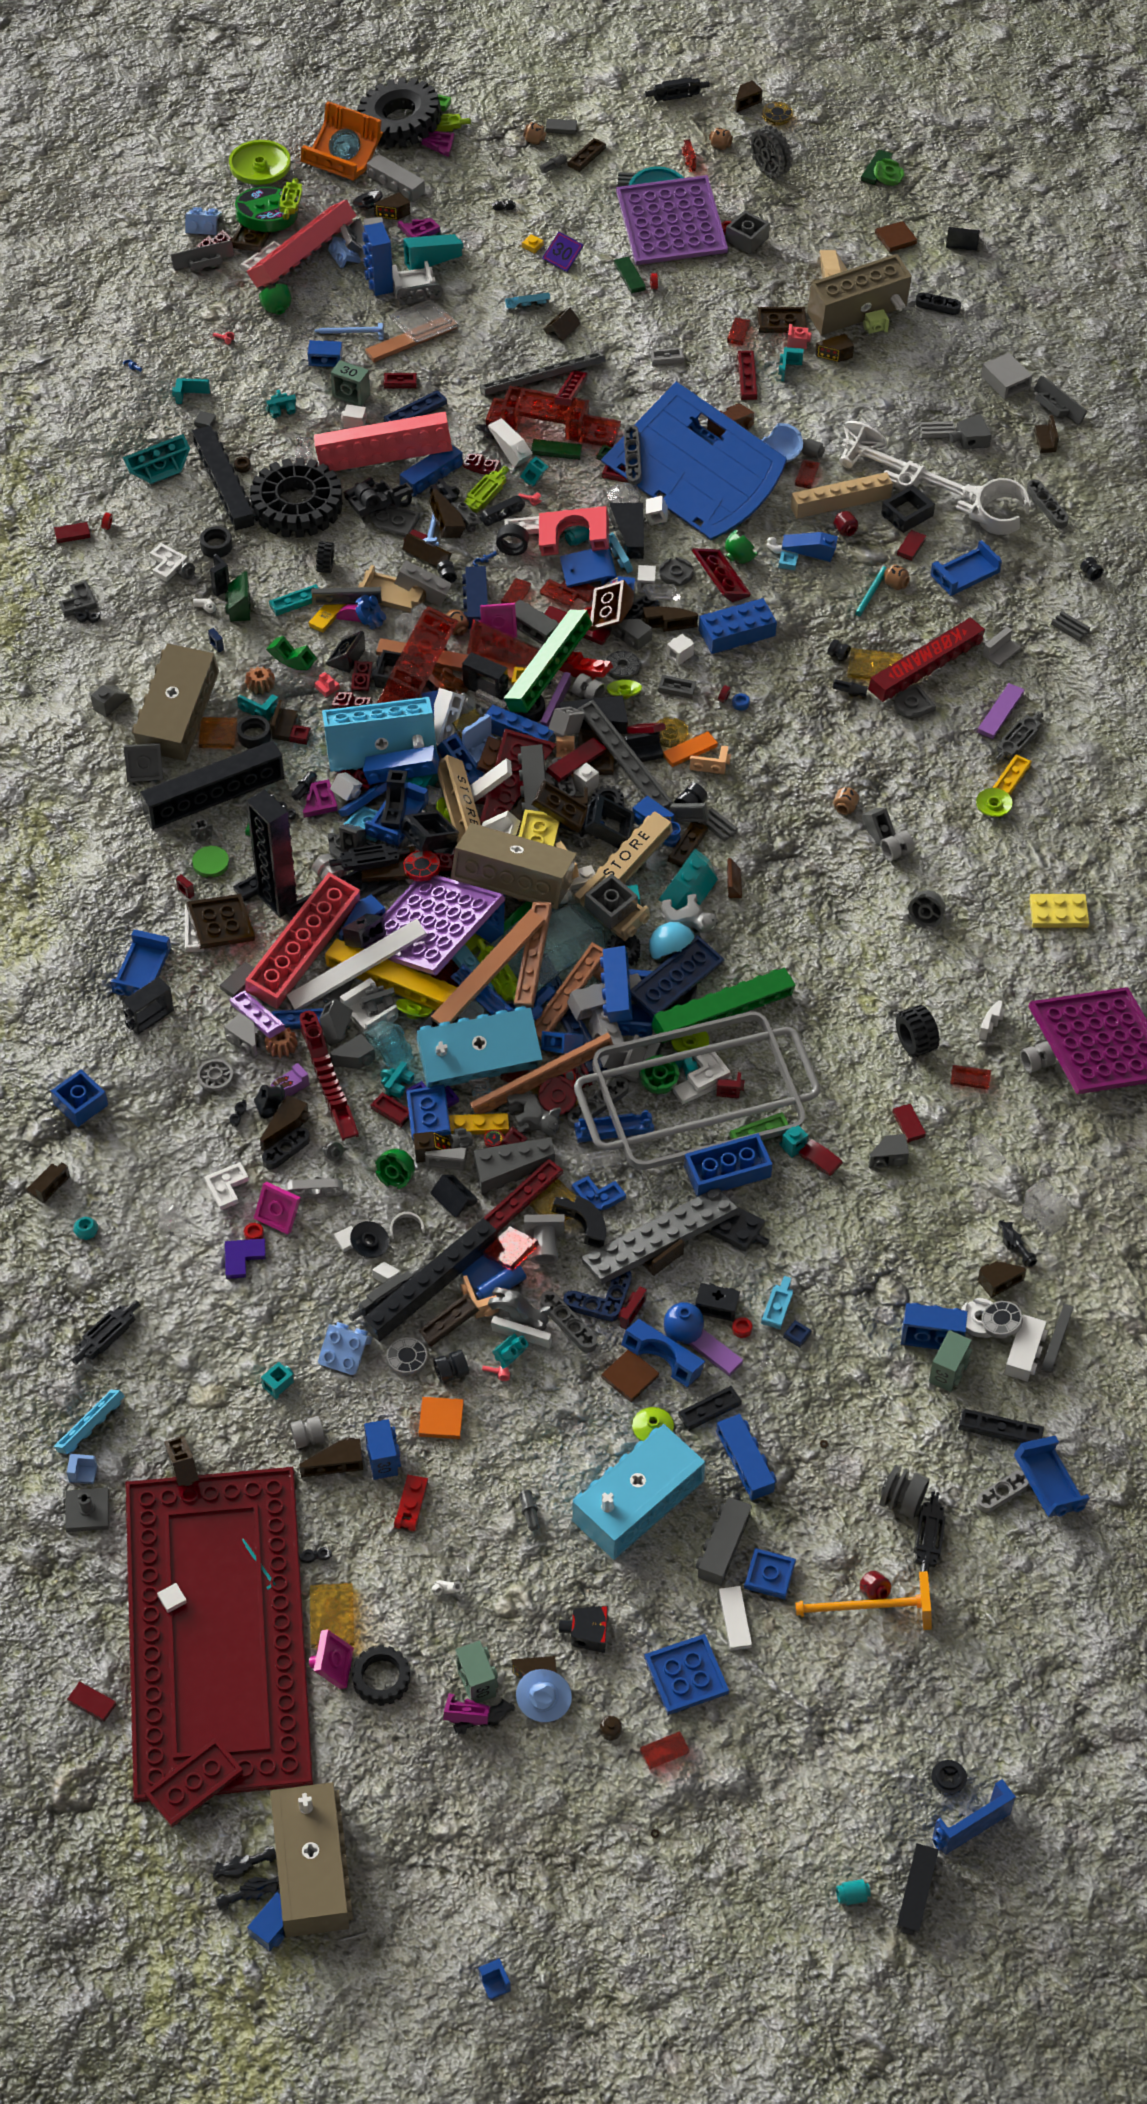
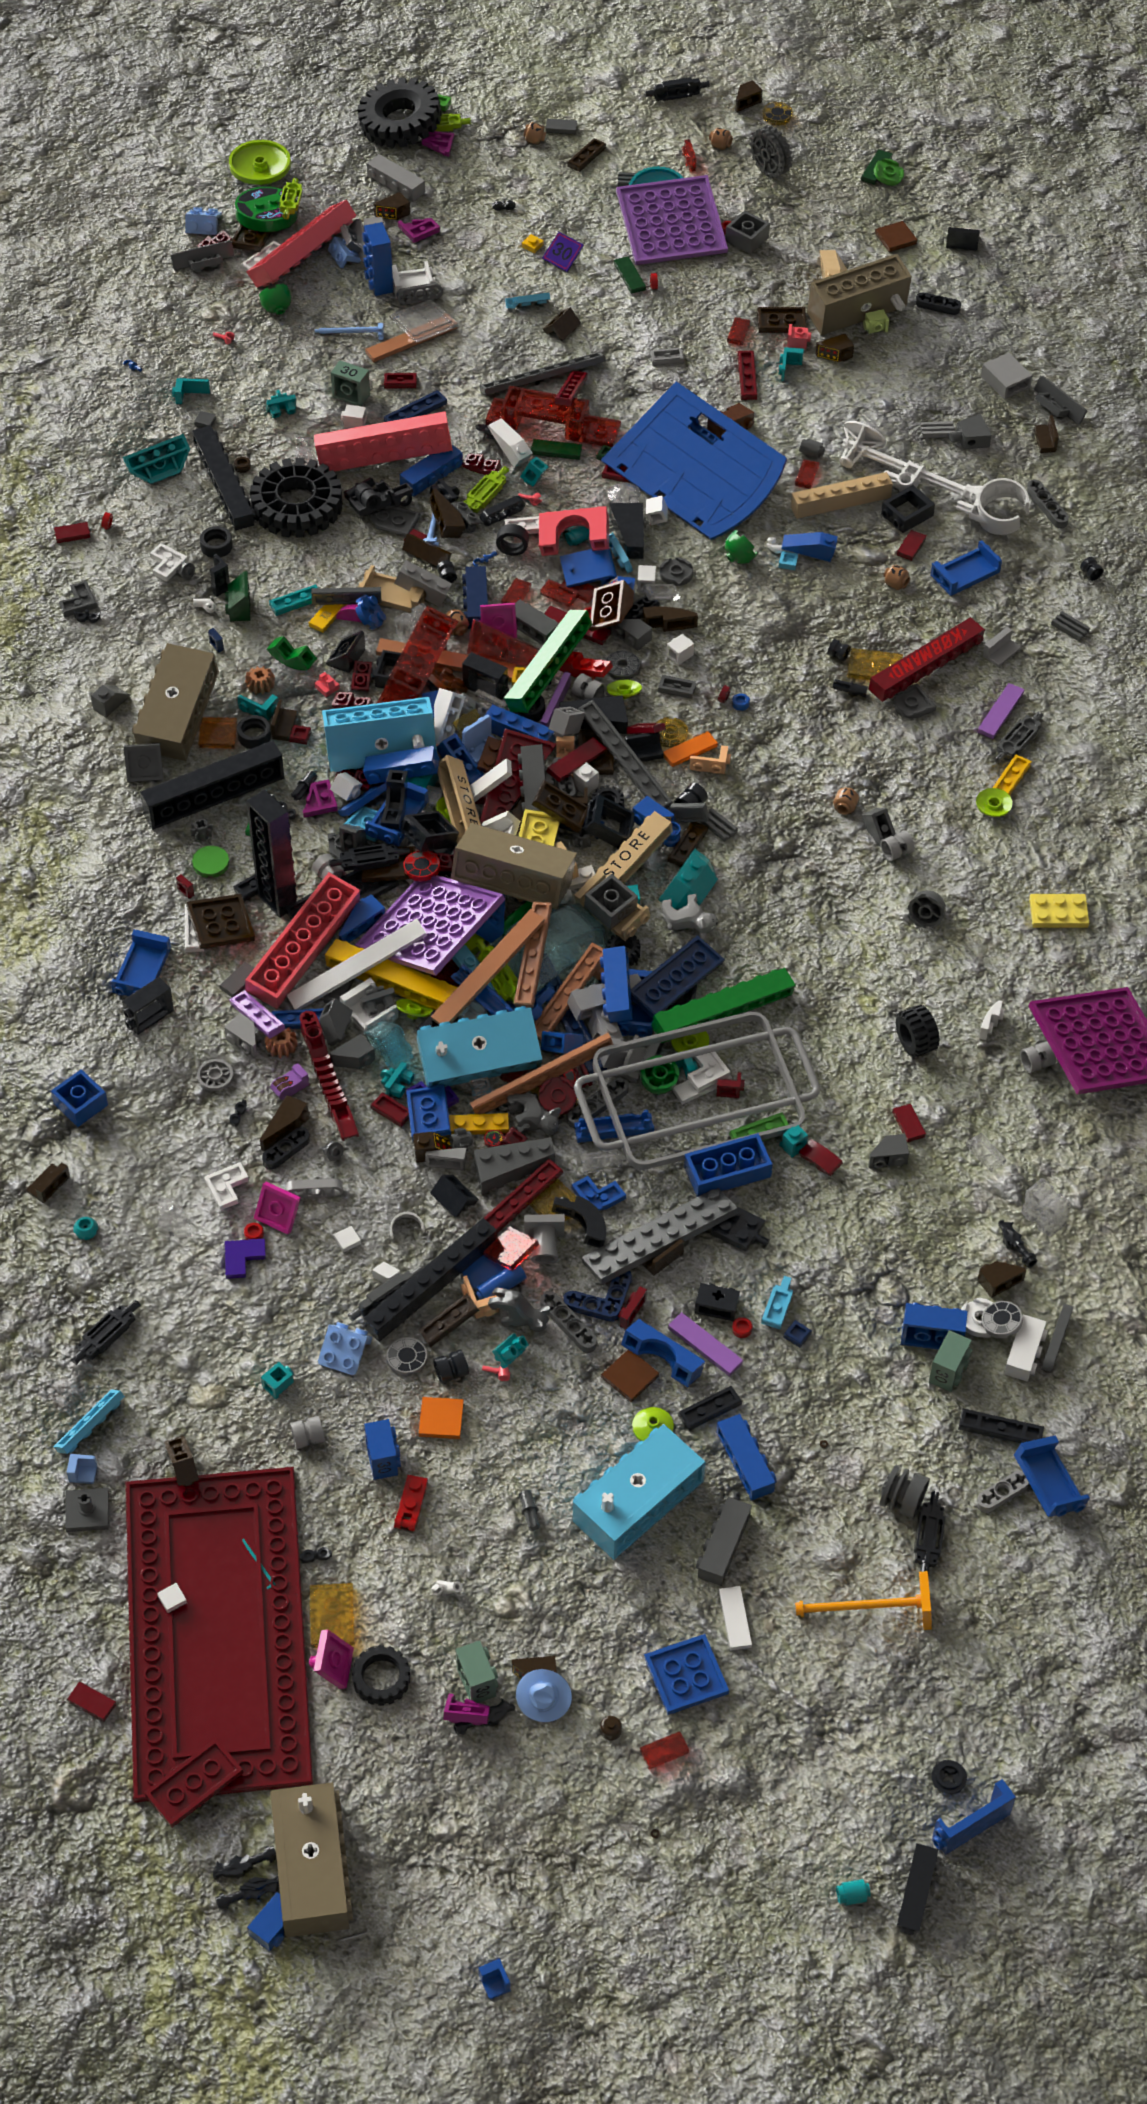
(269, 1099): black piece -> none
(324, 353): blue brick -> none
(325, 557): black tyre -> none
(337, 1458): dark brown slope -> none
(344, 142): orange panel -> none
(364, 931): black brick -> none
(367, 199): black dish -> none
(374, 1234): black dish -> none
(395, 1168): green cylinder -> none
(431, 249): teal slope -> none
(531, 1334): white tile -> none
(553, 163): dark grey axle -> none
(587, 1628): black torso -> none
(635, 454): dark grey beam -> none
(669, 938): medium azure cylinder -> none
(684, 1323): blue cylinder -> none
(722, 574): dark red slope -> none
(734, 880): reddish brown slope -> none
(737, 626): blue brick -> none
(770, 1573): blue plate -> none
(785, 440): light blue cylinder -> none
(846, 523): dark red head -> none
(871, 591): teal bar -> none
(875, 1585): dark red head -> none
(970, 1077): clear red tile -> none

